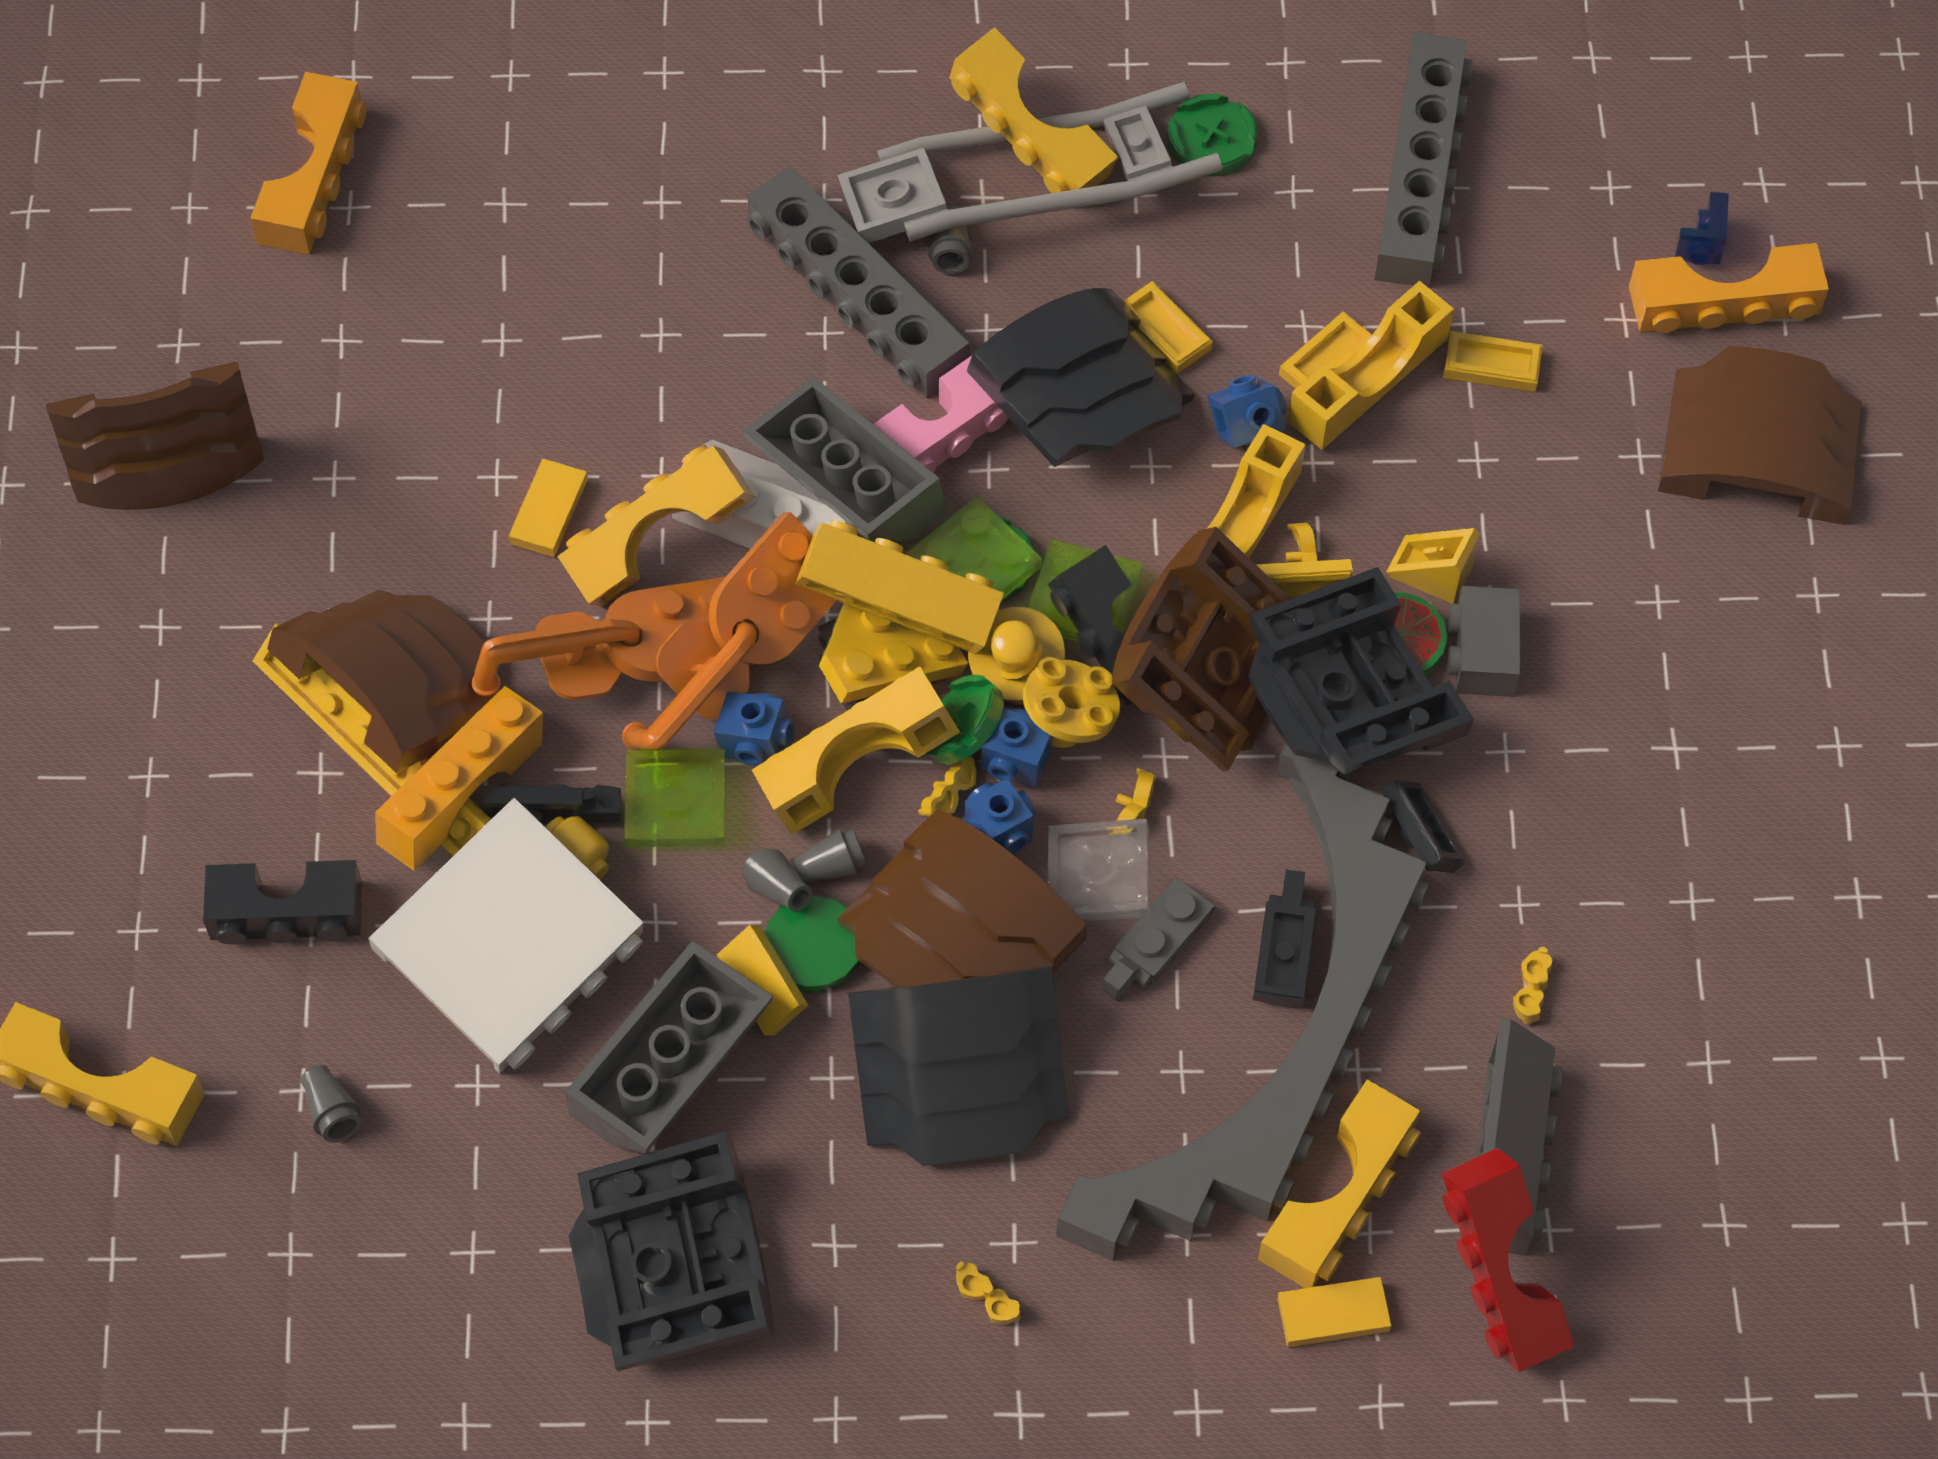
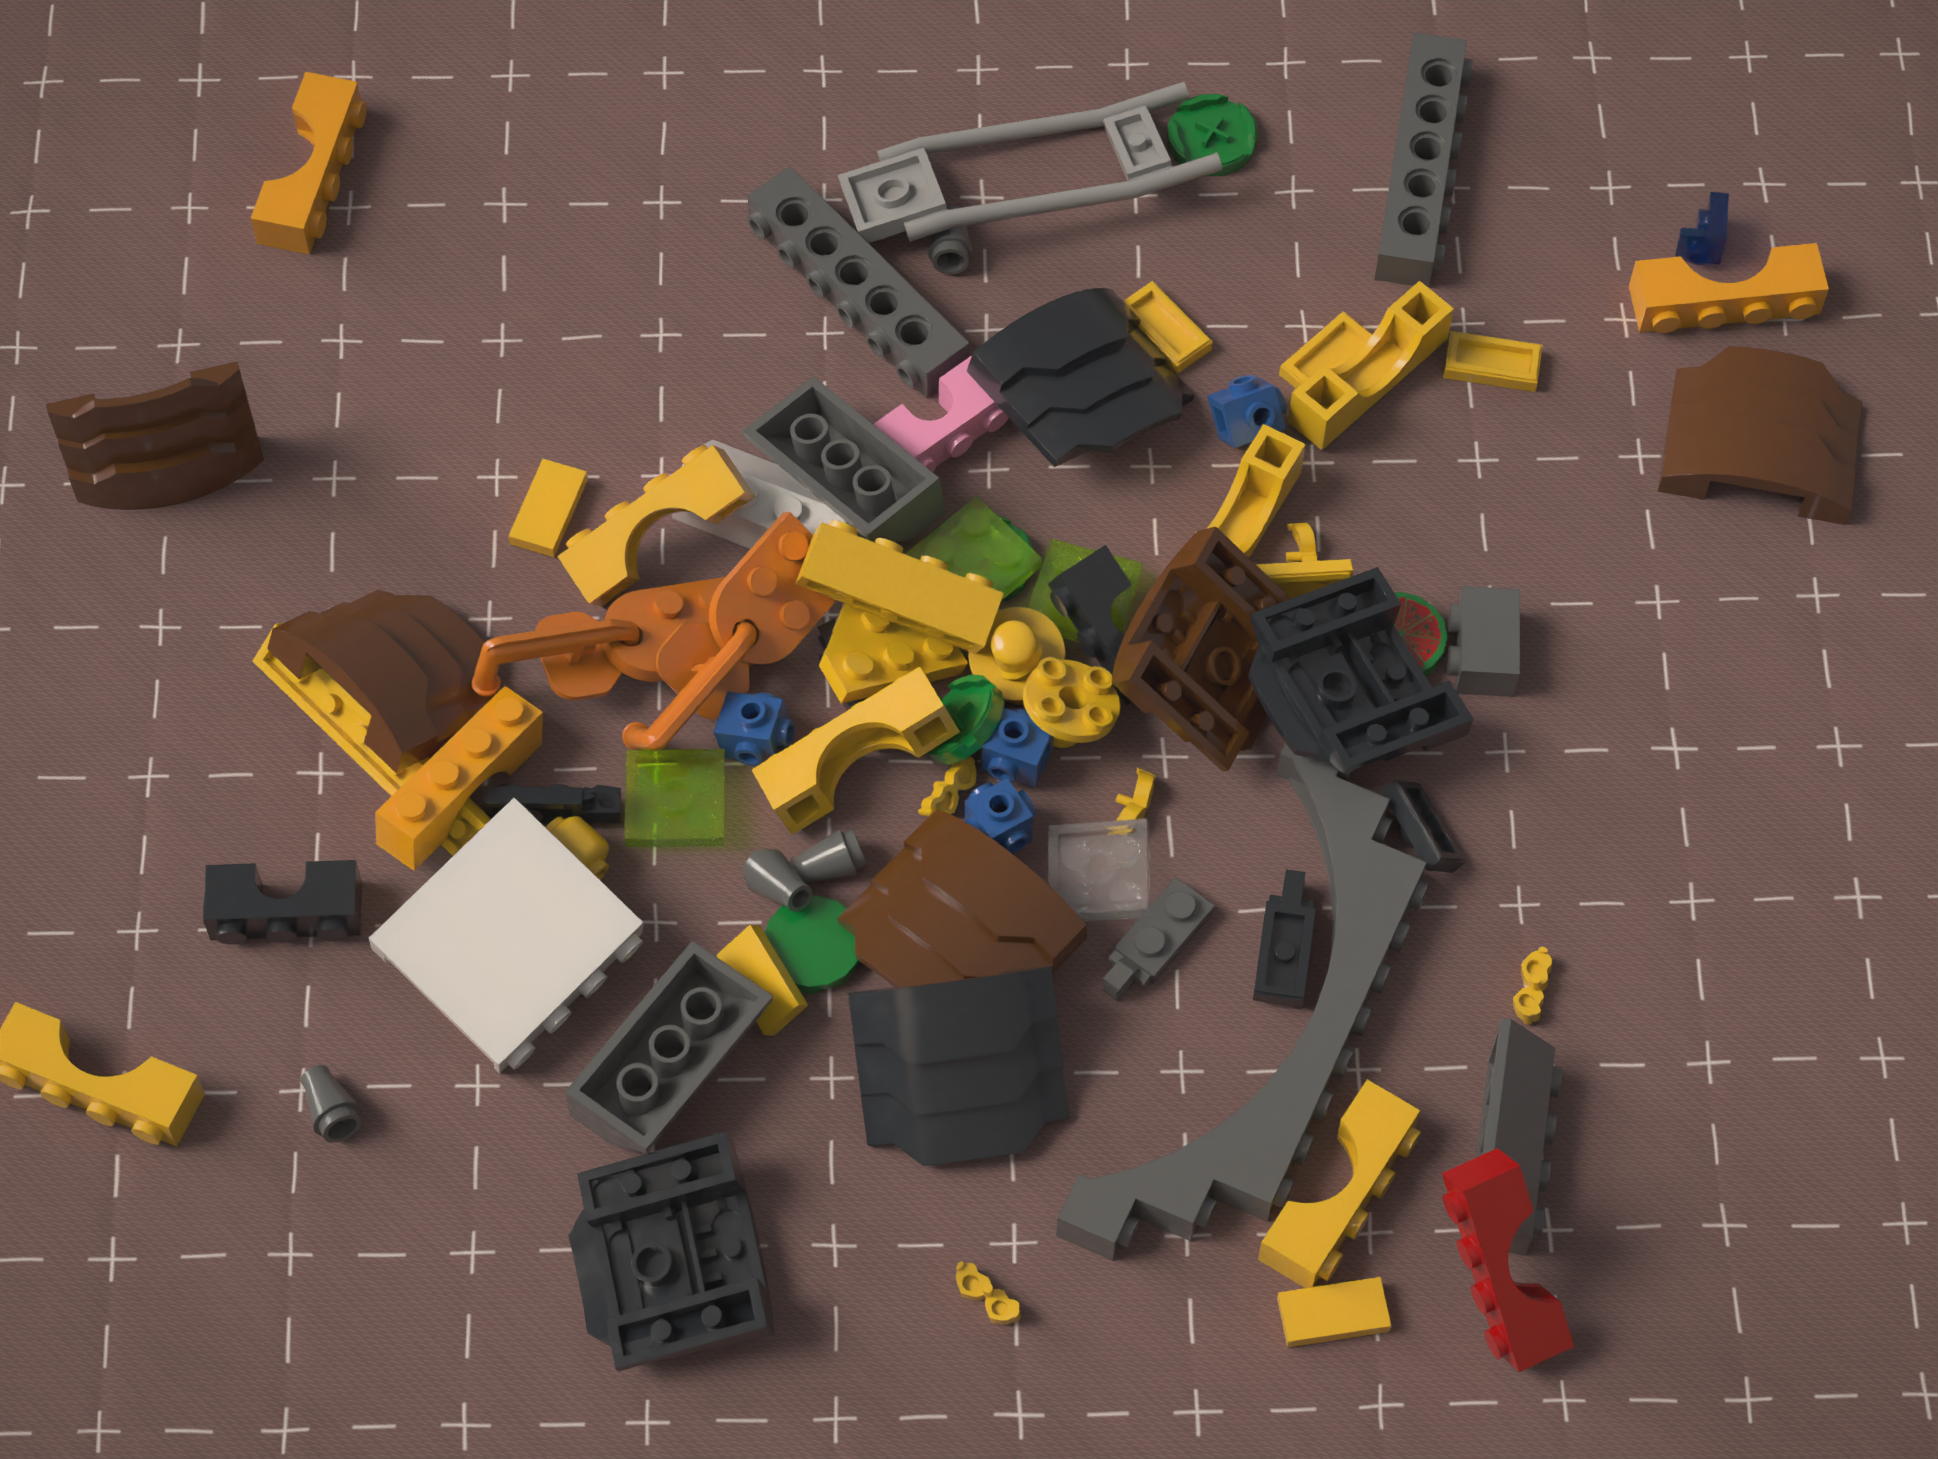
(1062, 156): yellow arch -> none
(1436, 561): yellow slope -> none

